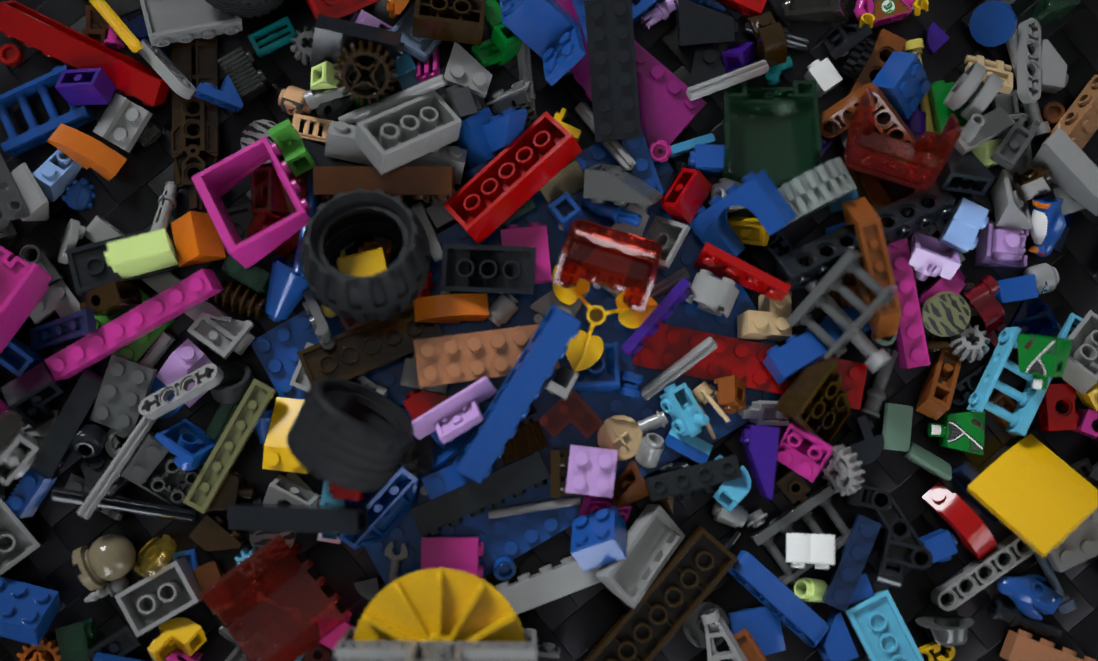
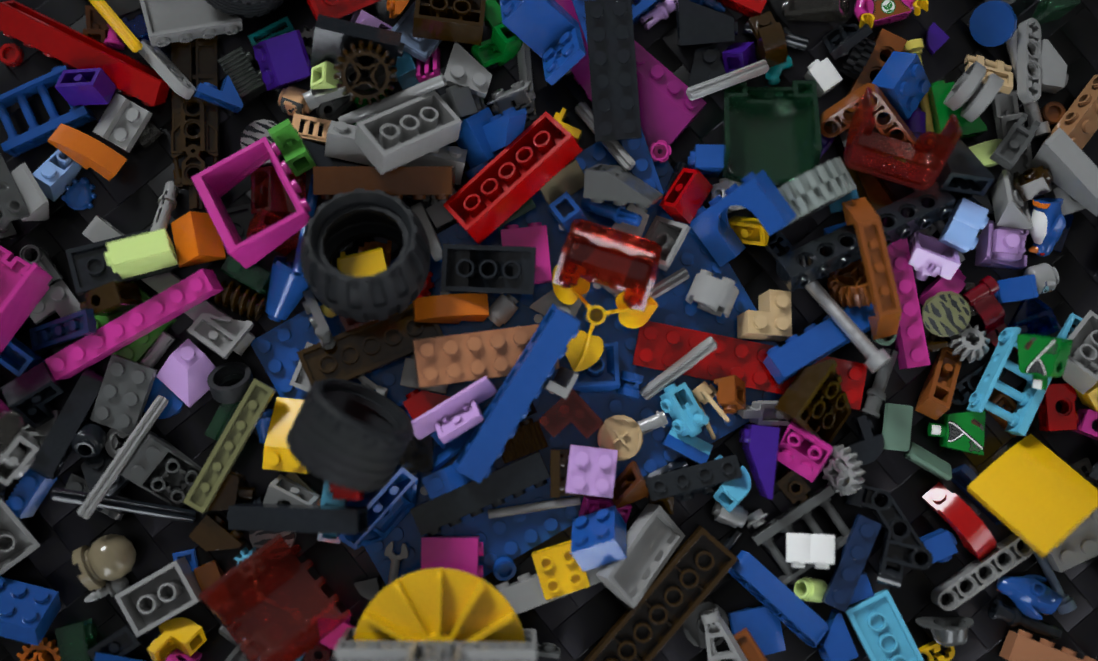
(73, 232): light grey tile -> none
(154, 556): clear yellow tile -> none
(187, 444): blue slope -> none
(205, 379): light grey beam -> none
(283, 60): none -> dark purple slope
(559, 570): none -> yellow bracket
(650, 450): light grey brick -> none
(661, 312): dark purple wing -> none
(685, 147): dark azure tile -> none
(726, 265): red wing -> none
(818, 299): dark grey fence -> none
(982, 129): light grey piece -> none

